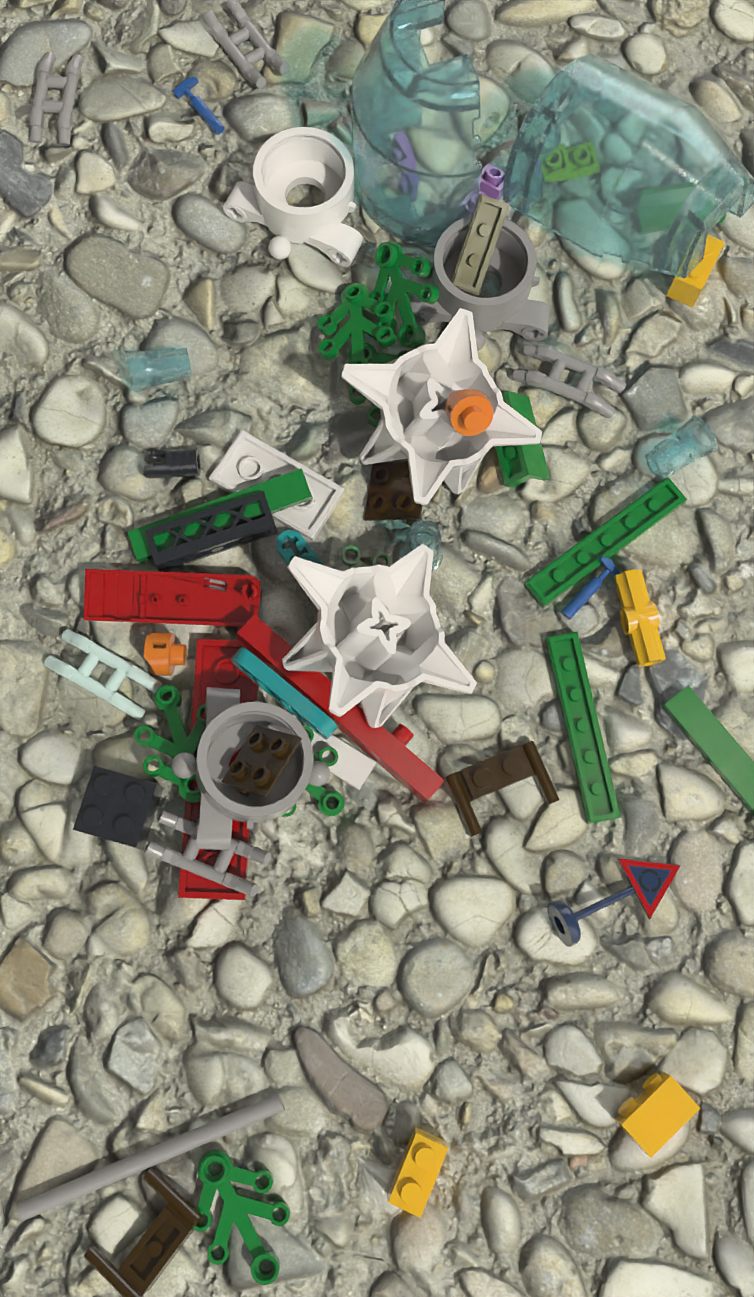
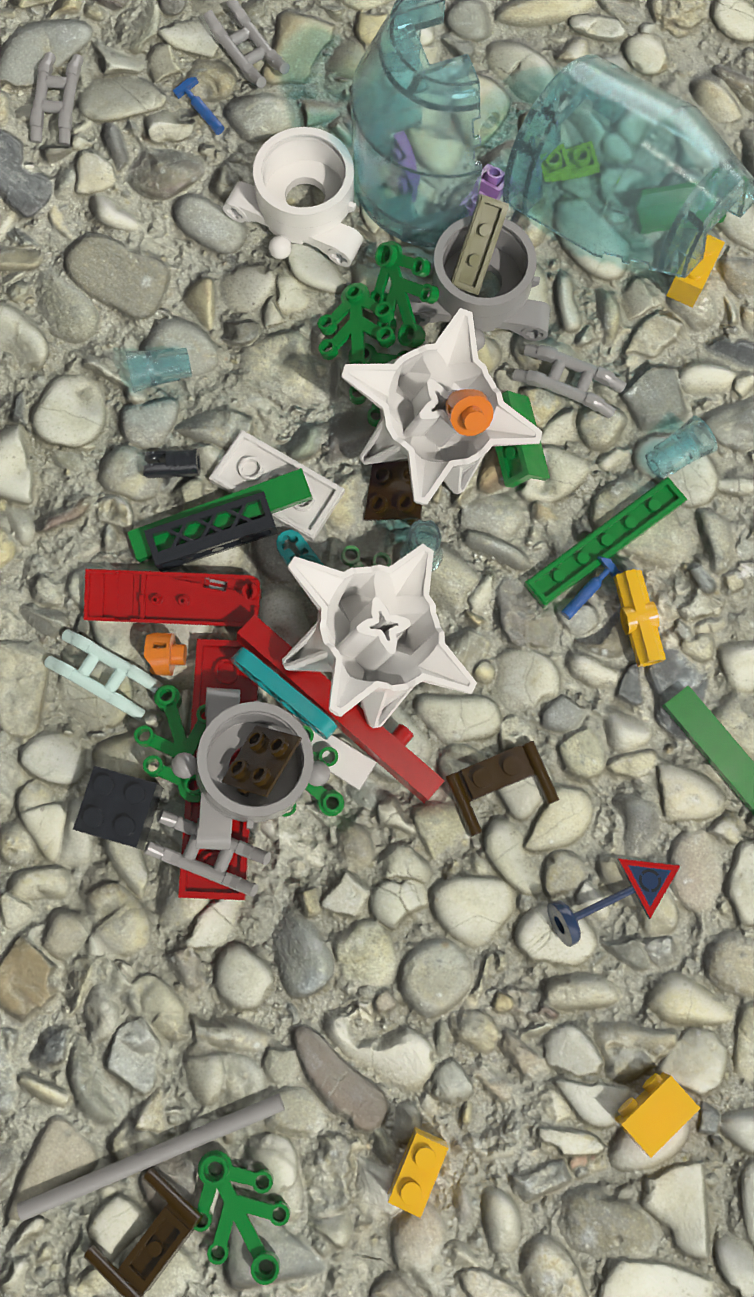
(582, 728): green tile -> none

